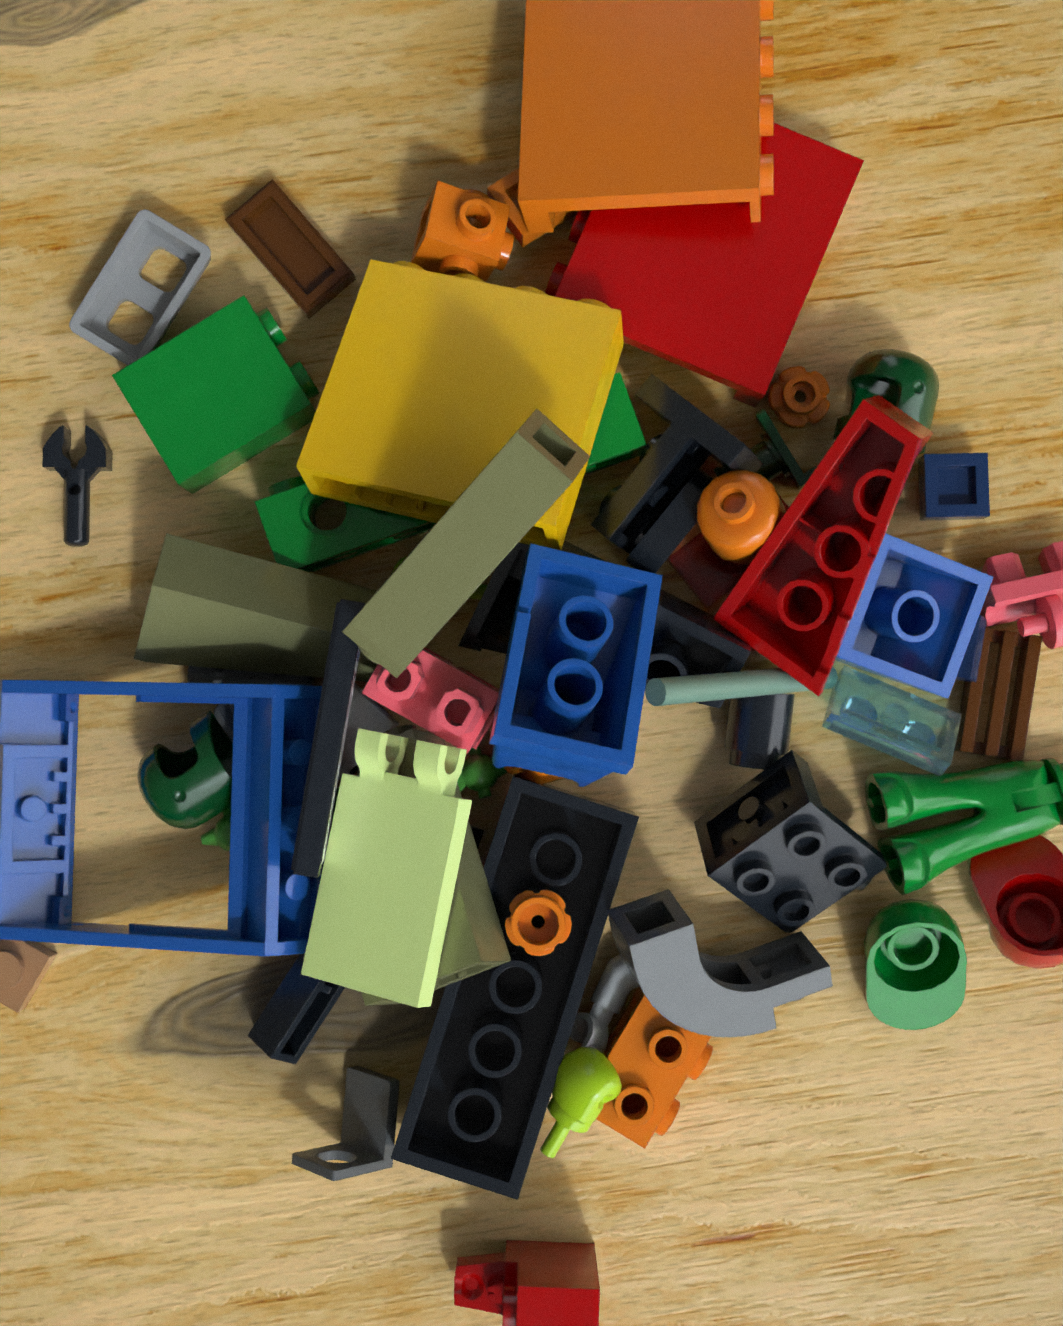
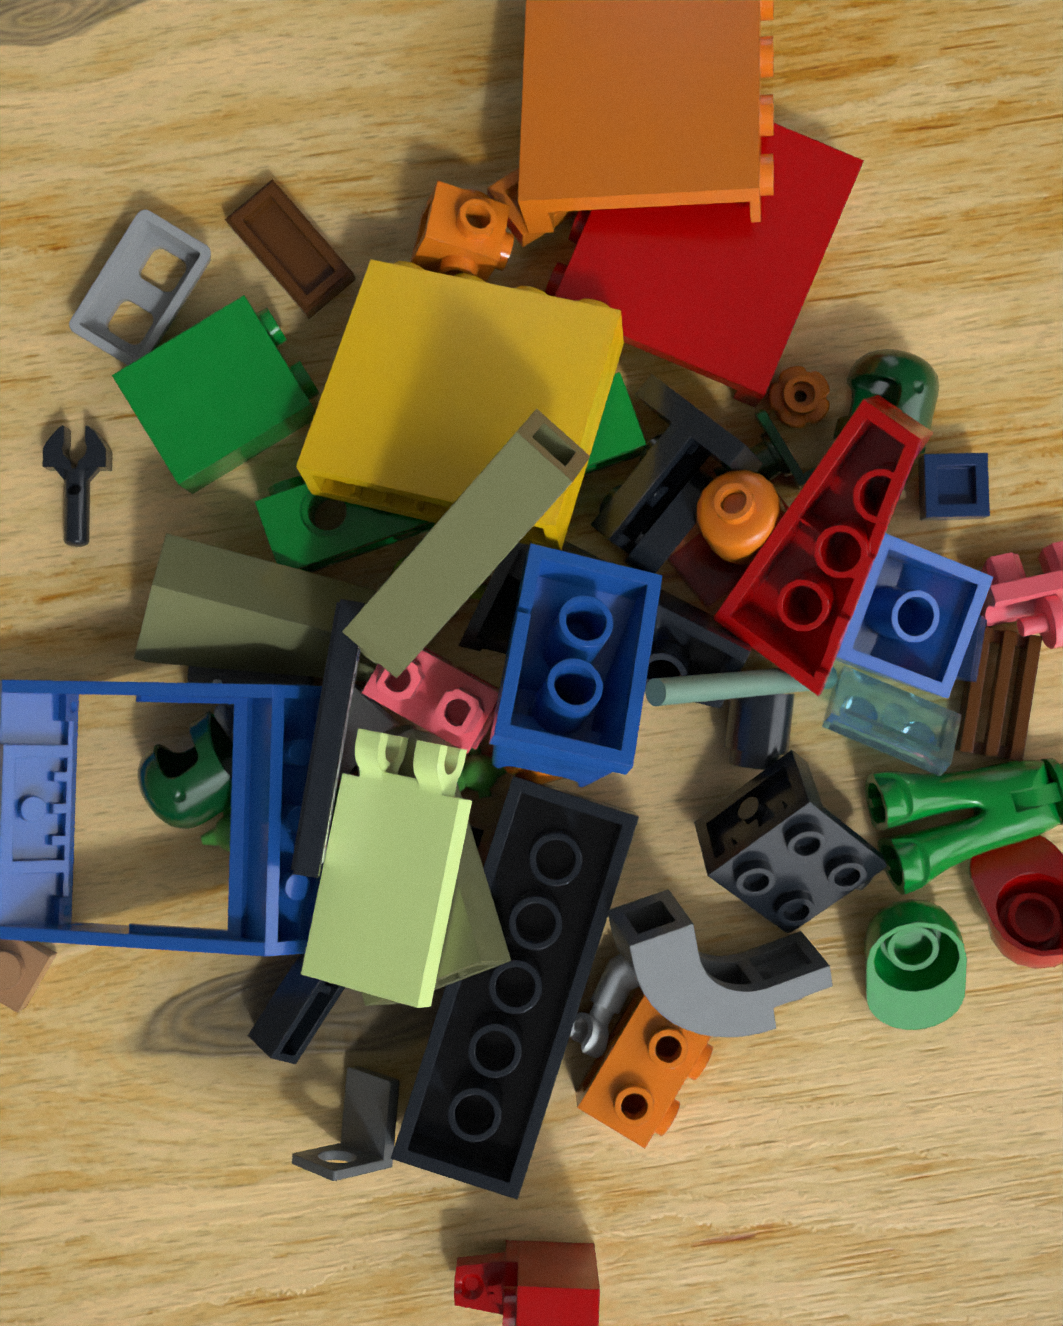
(538, 940): orange plate -> none
(580, 1090): lime piece -> none

